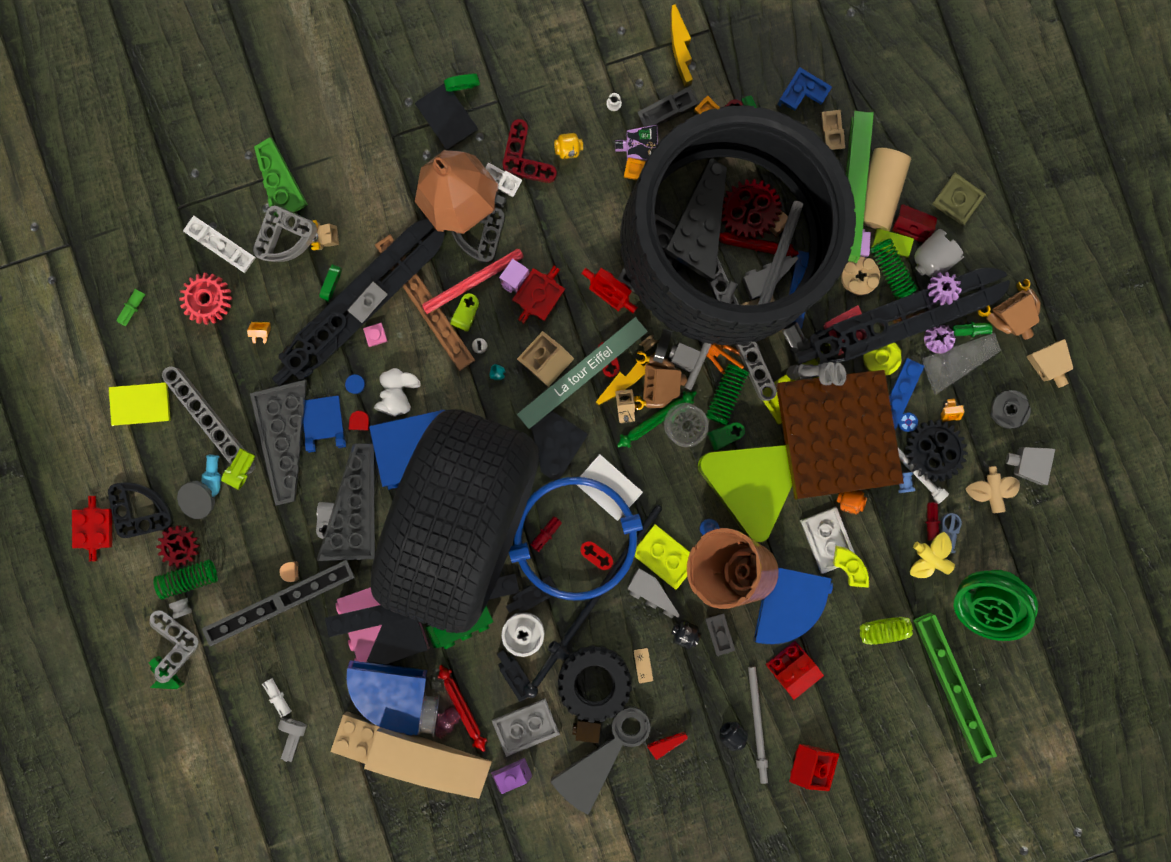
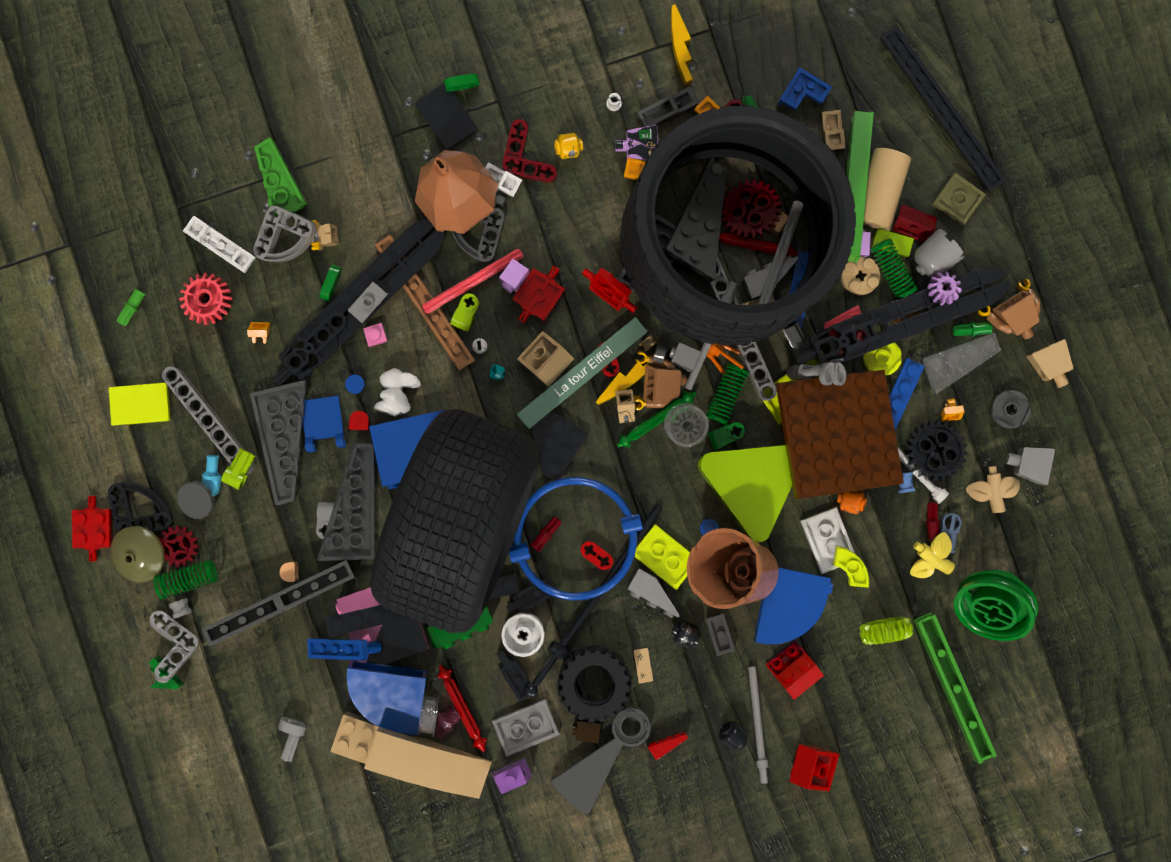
(144, 550): none -> olive dish
(276, 697): white pin -> none
(341, 648): none -> blue piece
(607, 474): white tile -> none
(908, 422): blue tile -> none
(938, 346): lavender gear -> none
(942, 109): none -> black plate

